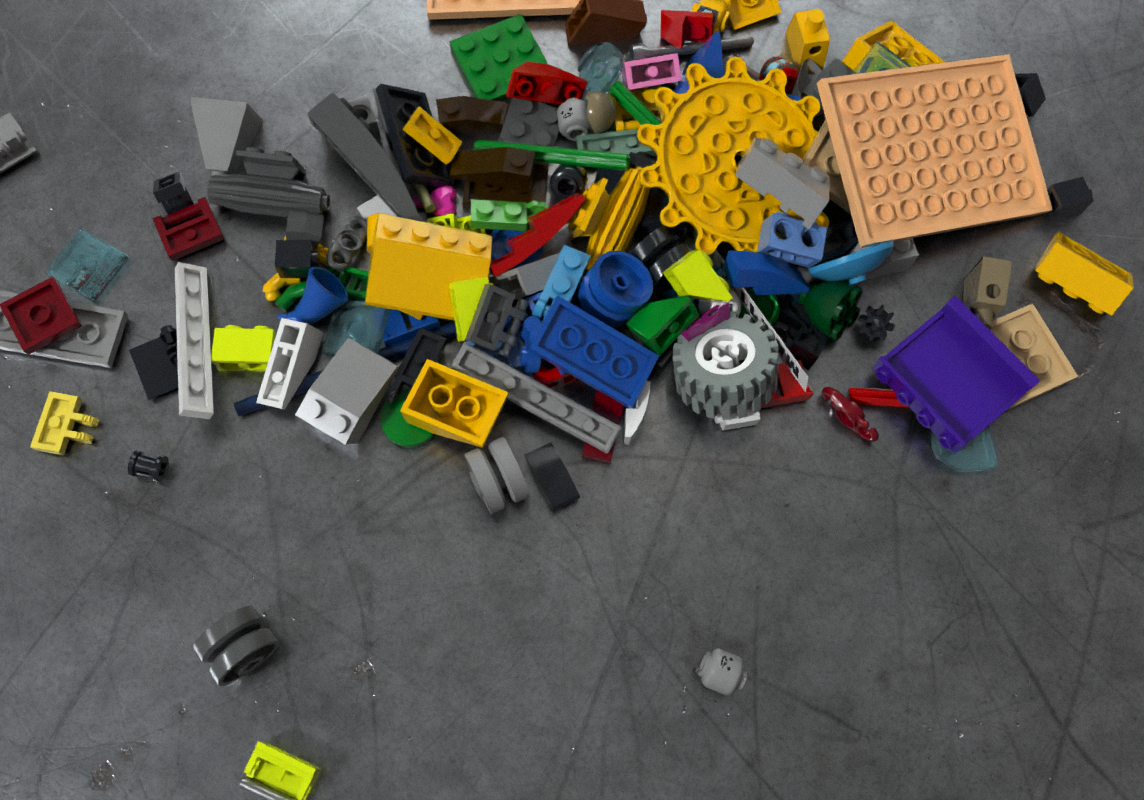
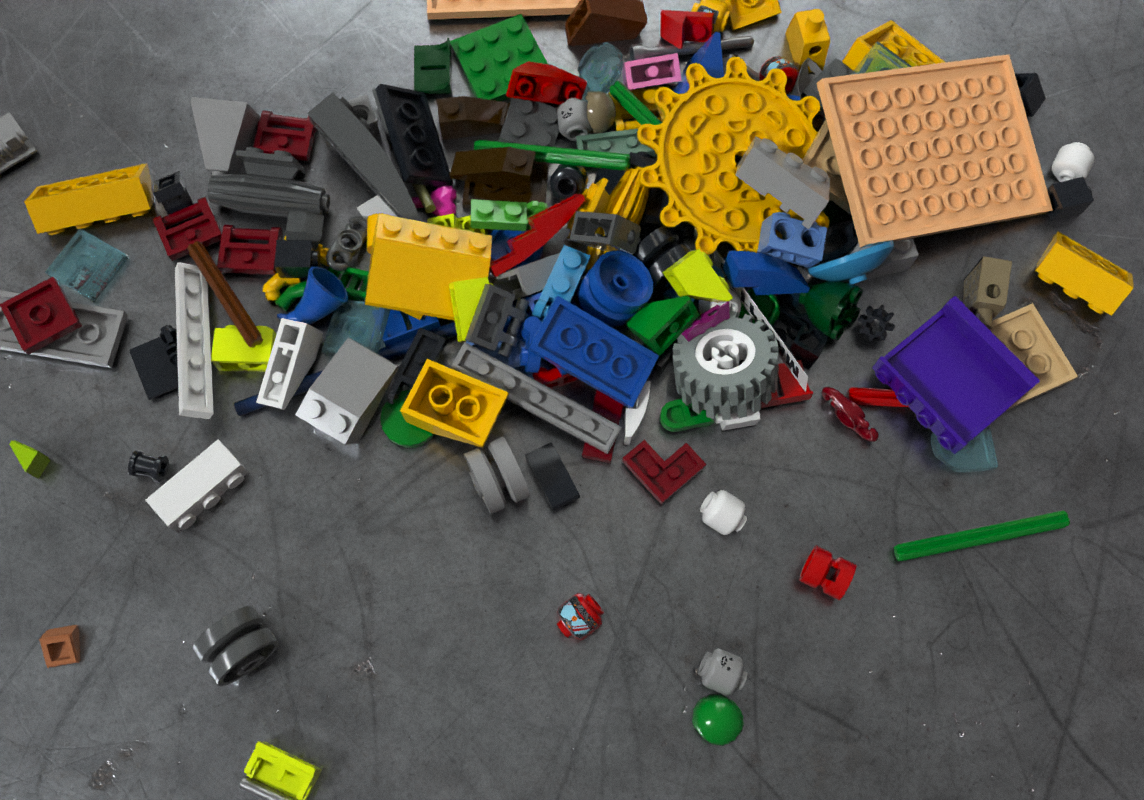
(30, 459): none -> lime slope
(58, 422): light yellow hinge -> none
(61, 646): none -> nougat slope
(91, 199): none -> yellow slope
(197, 486): none -> white brick
(225, 294): none -> reddish brown axle
(248, 257): none -> dark red plate
(292, 141): none -> dark red plate
(432, 135): yellow plate -> none
(433, 57): none -> dark green piece
(579, 616): none -> head
(619, 232): none -> dark grey torso
(661, 476): none -> dark red plate
(676, 417): none -> green plate
(718, 719): none -> green hair
(723, 512): none -> white head
(817, 568): none -> red wheel
(981, 535): none -> green axle
(1073, 162): none -> white head

